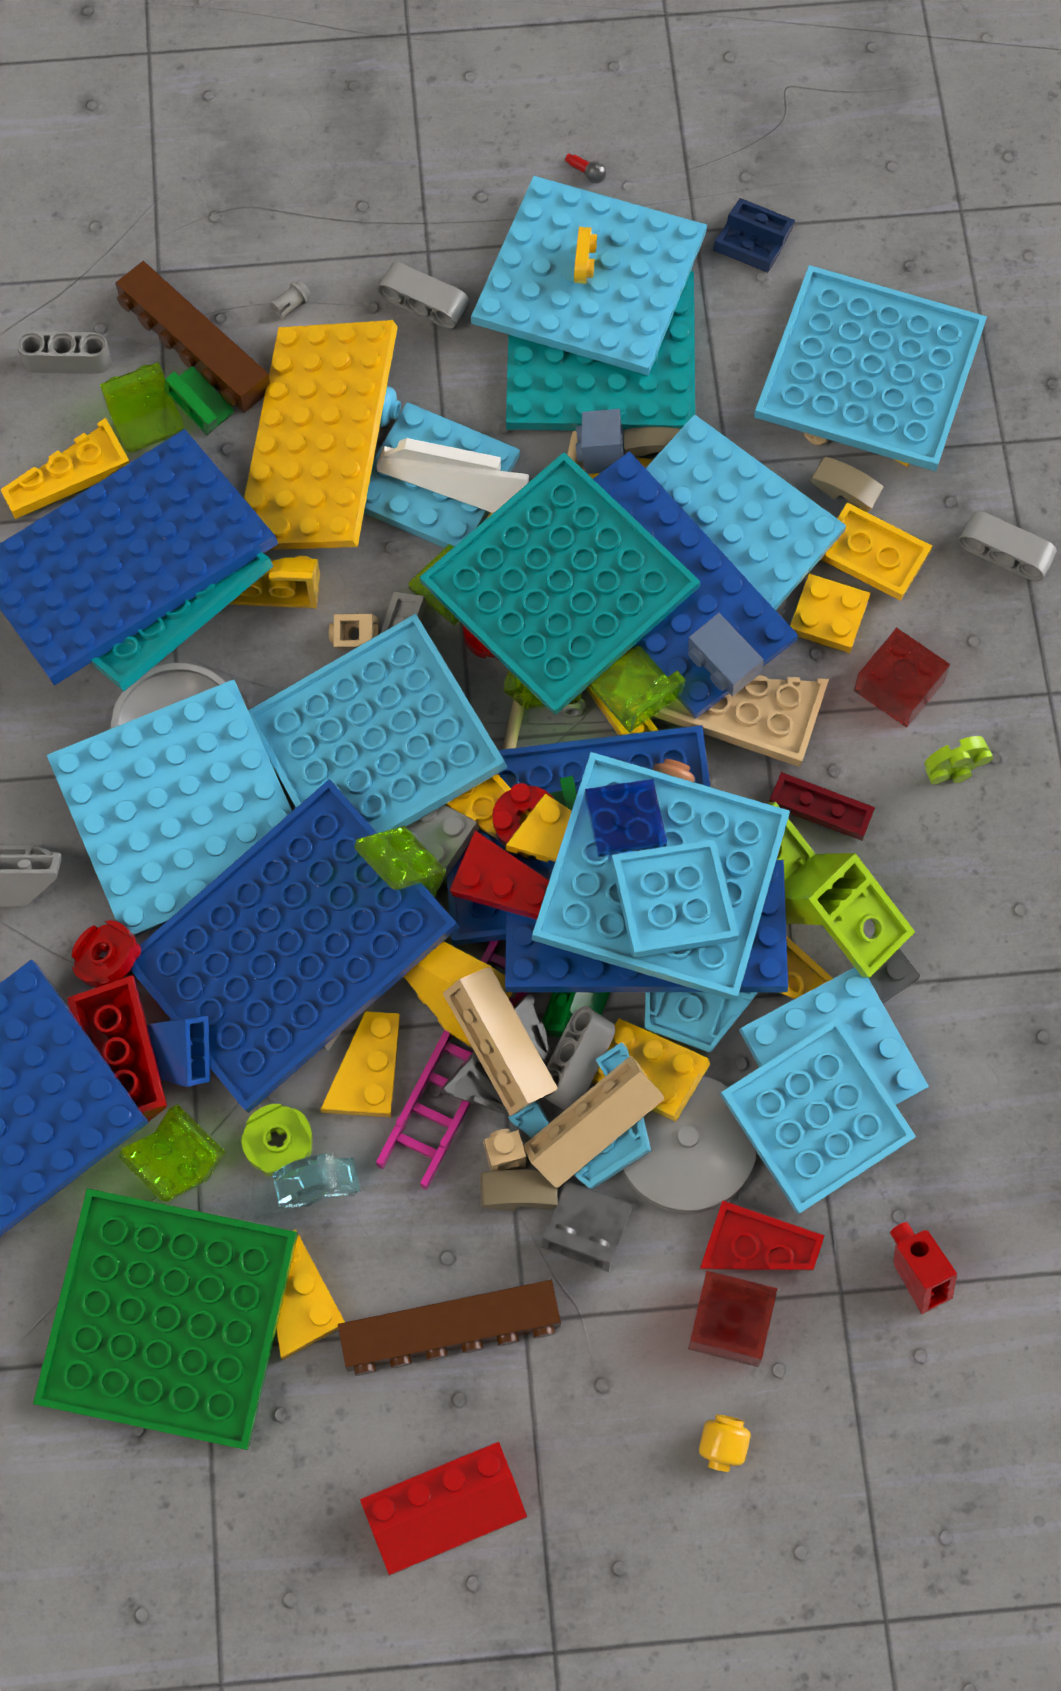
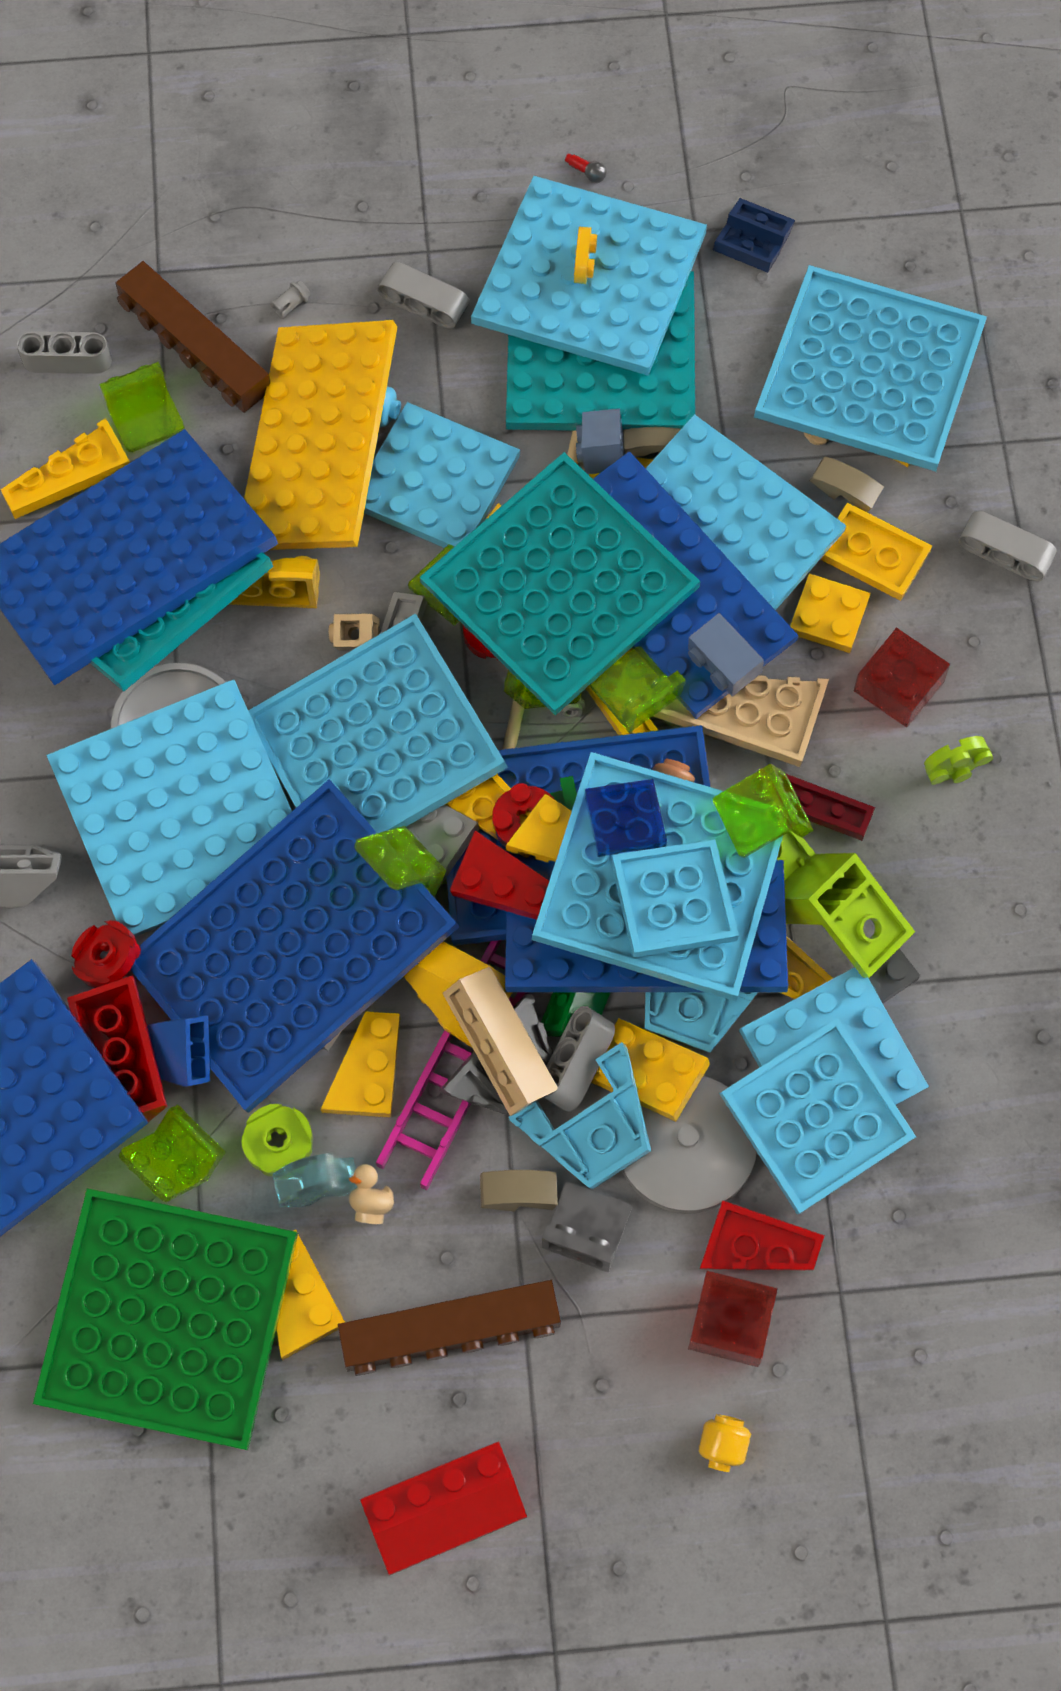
(198, 399): green panel -> none
(367, 1201): none -> tan animal
(452, 472): white wedge -> none
(505, 1150): tan brick -> none
(593, 1122): tan panel -> none
(761, 810): none -> clear neon green bracket
(923, 1267): red torso -> none

